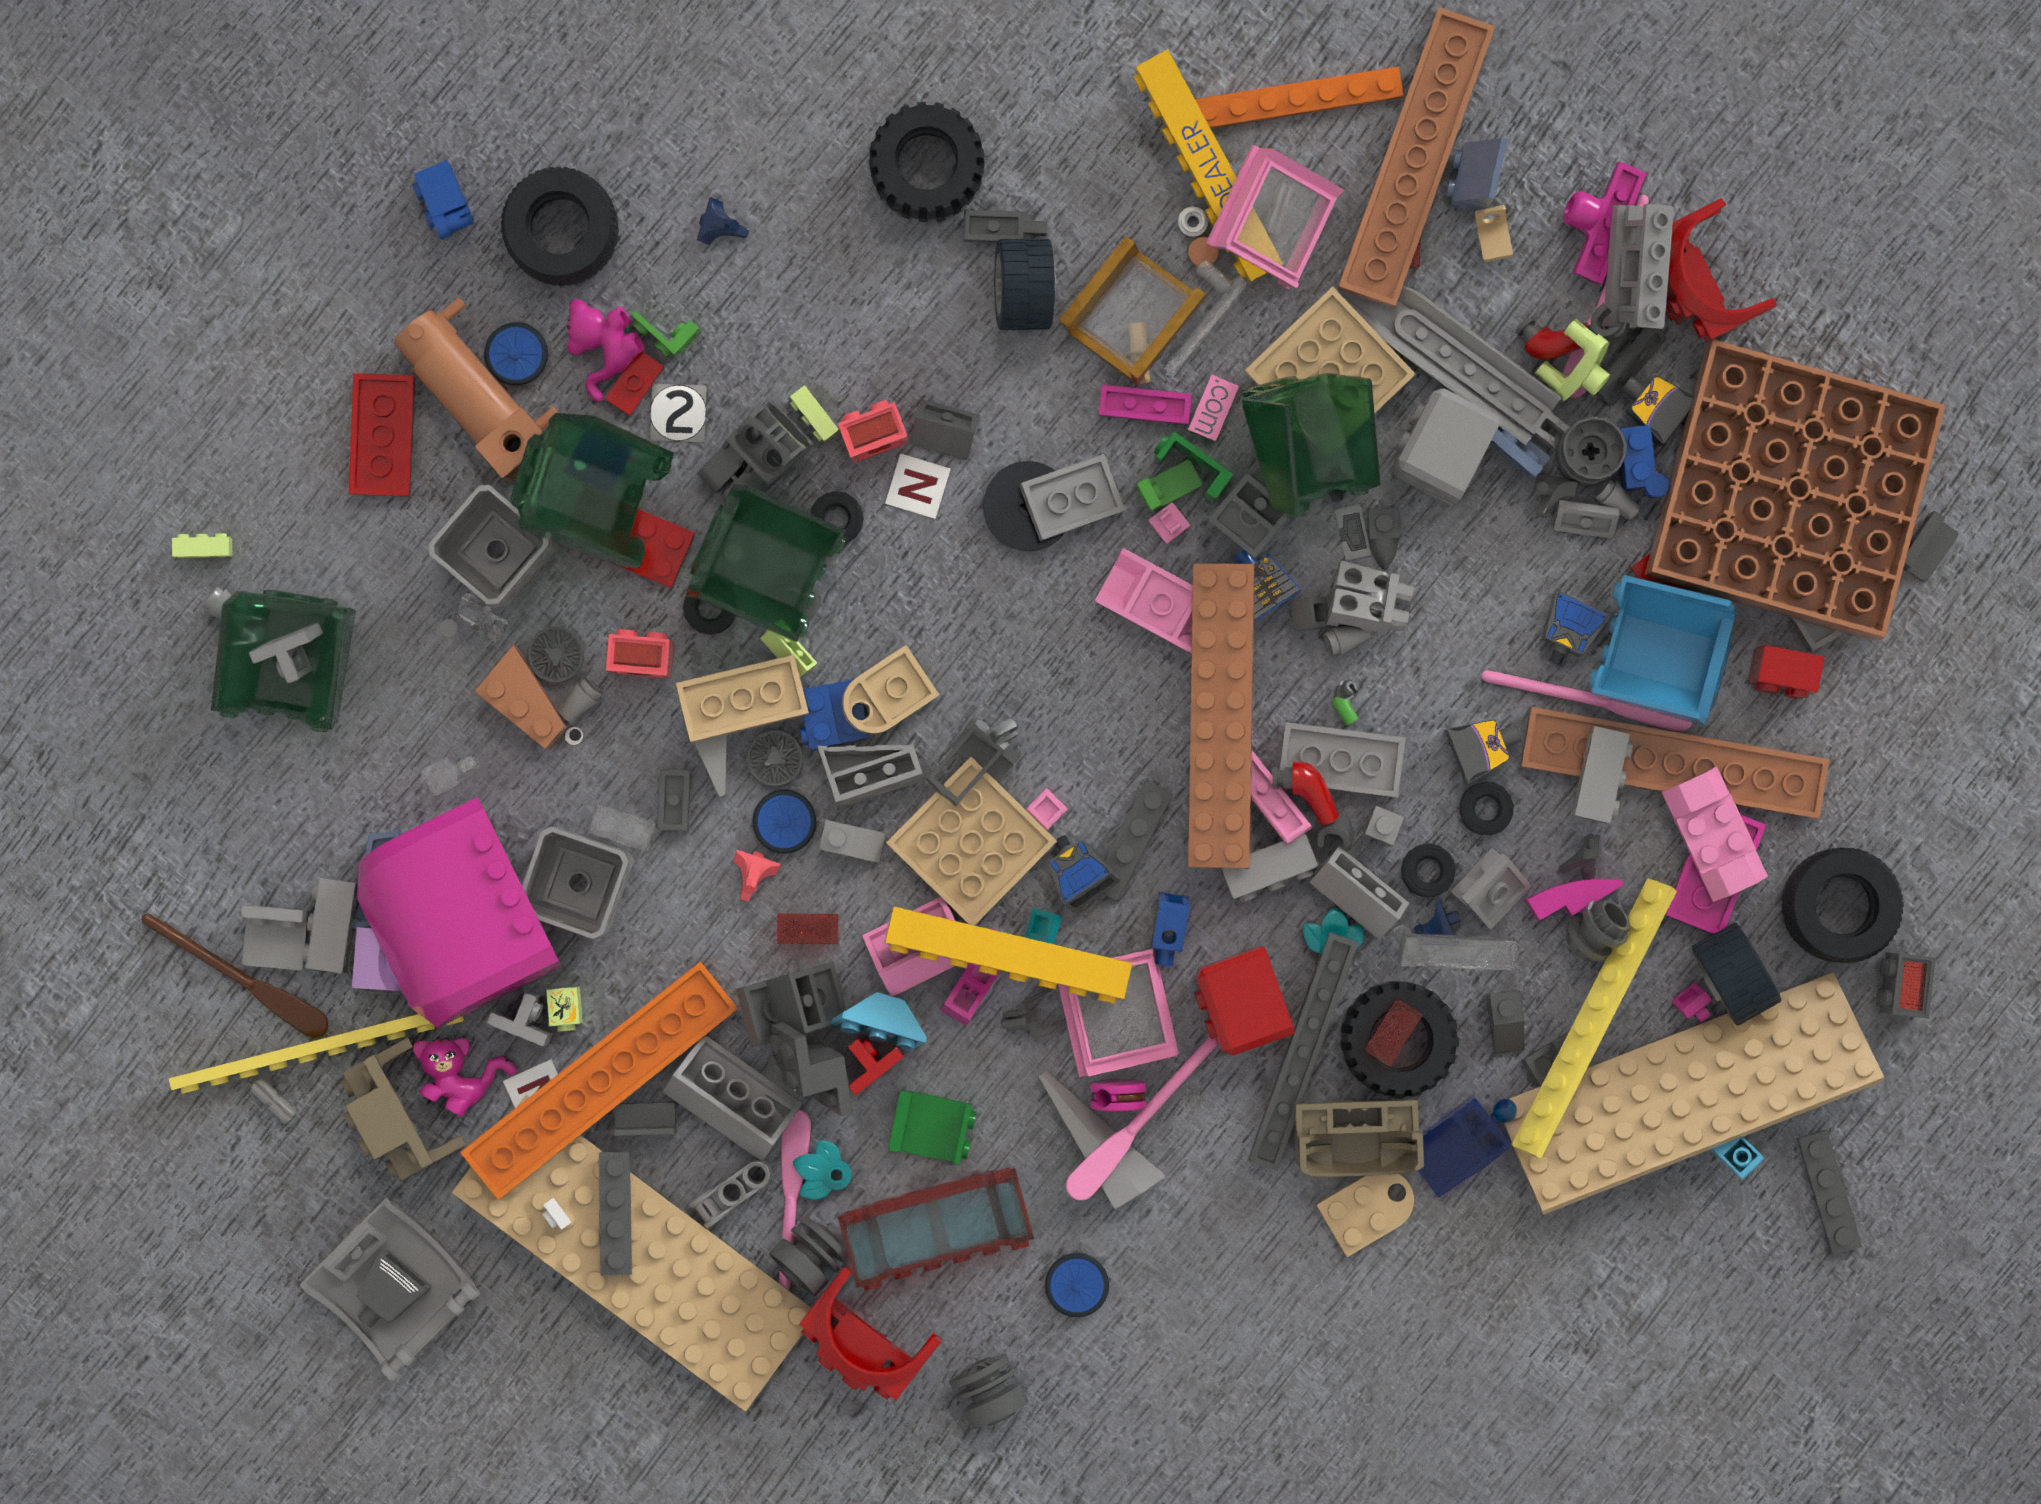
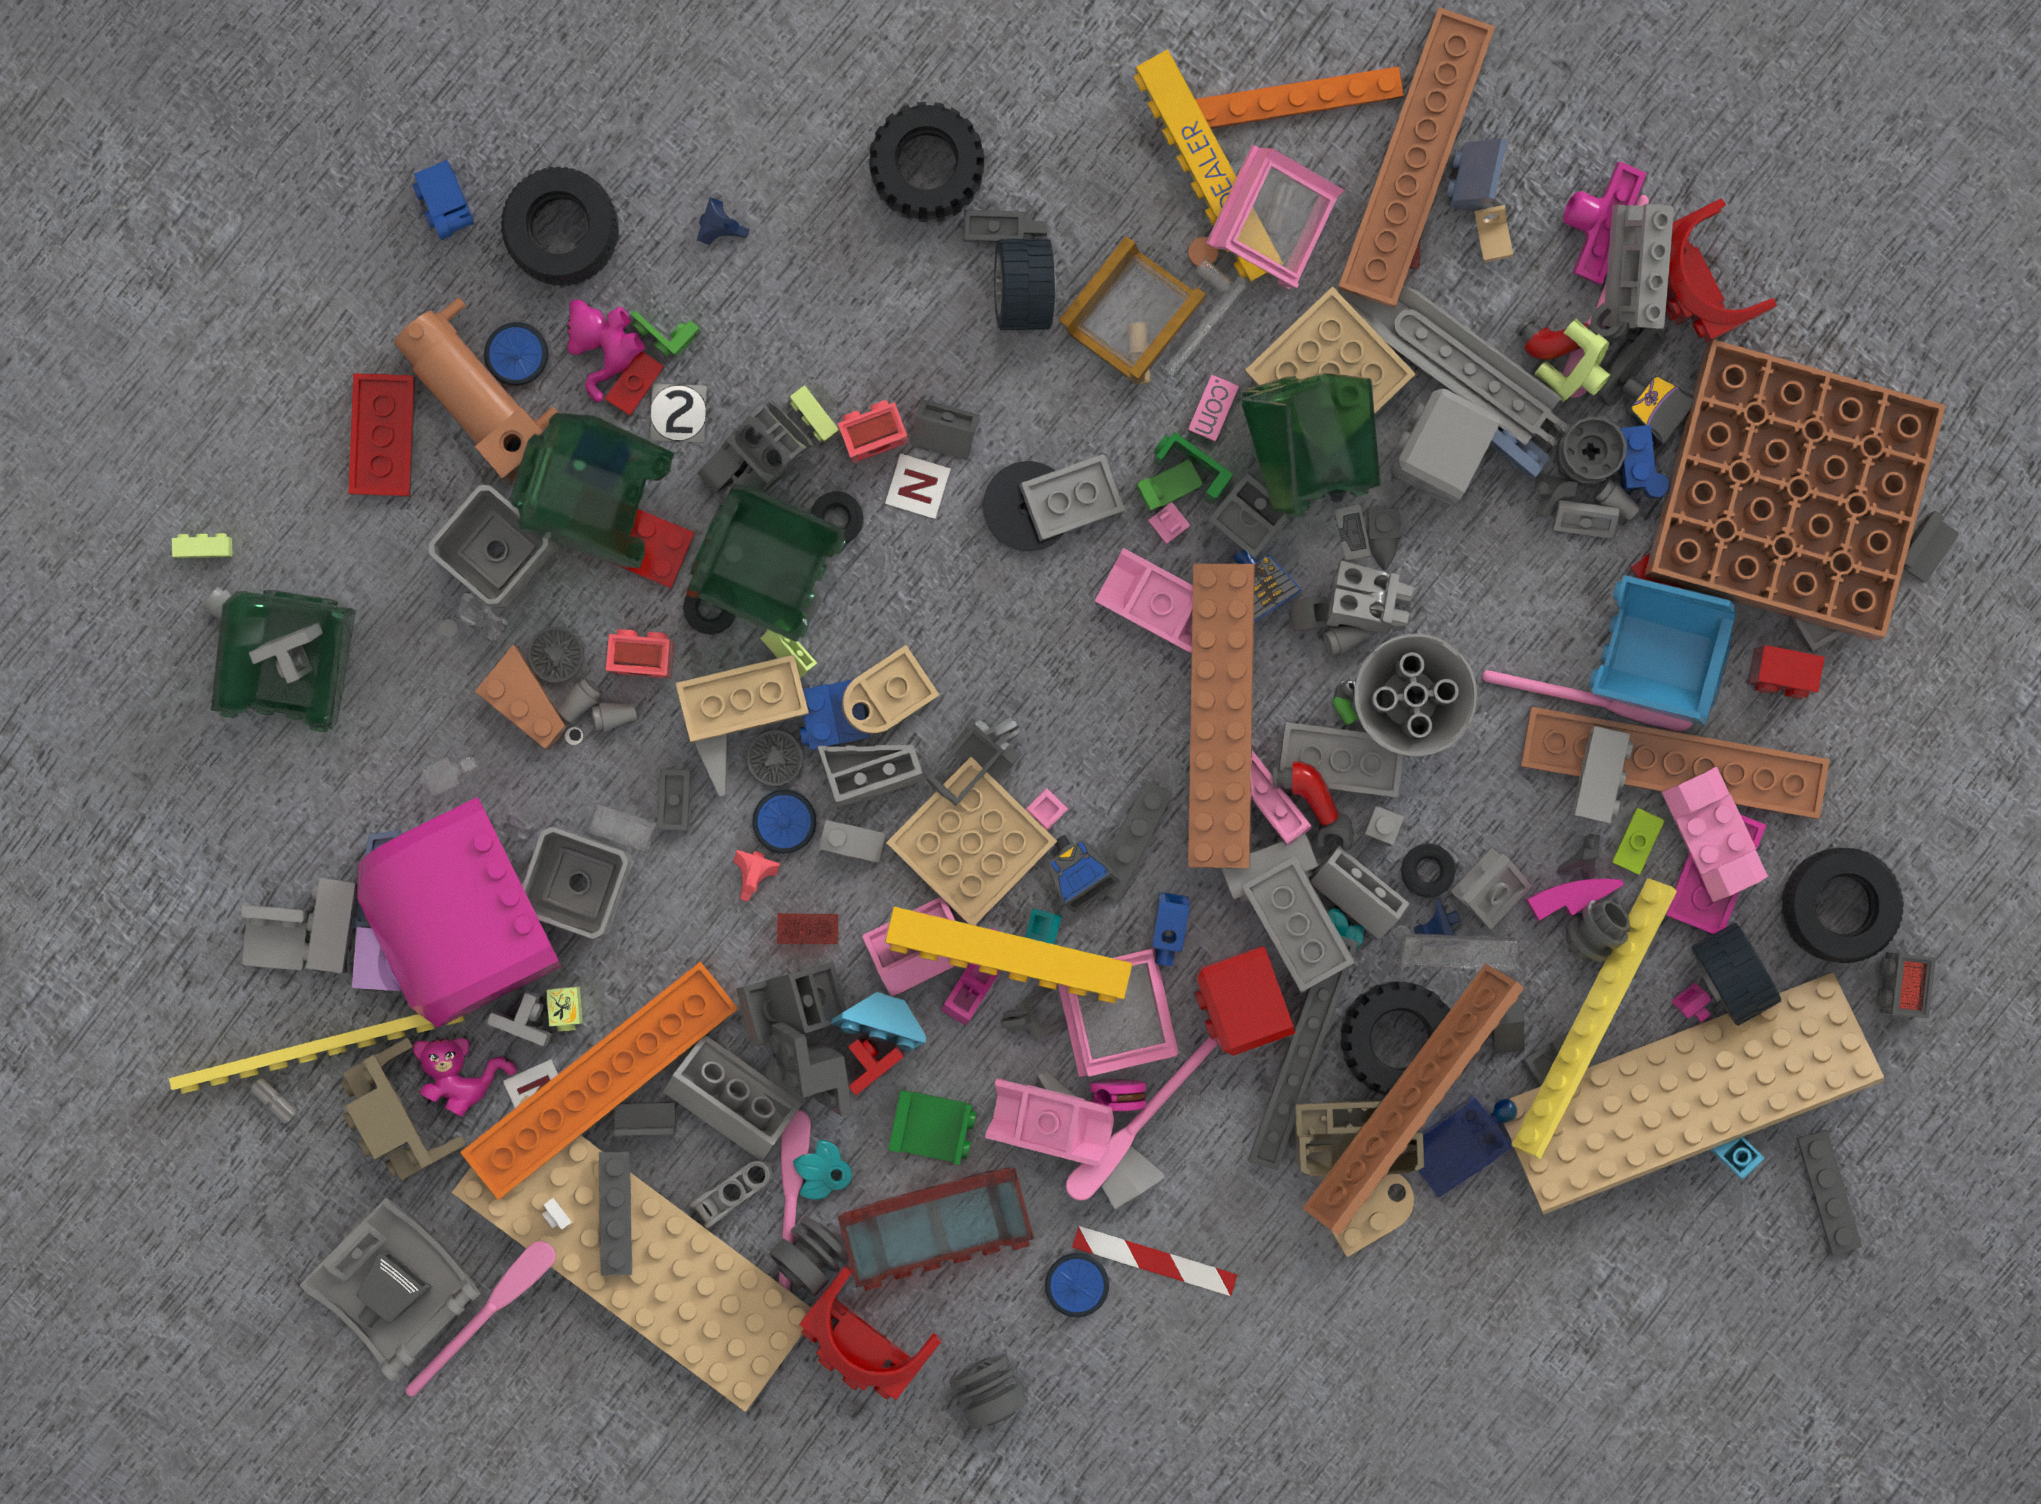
(285, 1005): reddish brown piece -> none
(518, 1278): none -> bright pink piece
(611, 715): none -> light grey cone
(1051, 1123): none -> bright pink piece
(1145, 404): dark pink plate -> none
(1154, 1260): none -> sticker
(1193, 212): white plate -> none
(1298, 924): none -> light grey plate
(1393, 1032): clear red plate -> none
(1412, 1098): none -> nougat plate
(1443, 689): none -> light grey cone
(1481, 747): dark grey torso -> none
(1504, 803): black tyre -> none
(1570, 627): torso -> none
(1637, 841): none -> lime plate

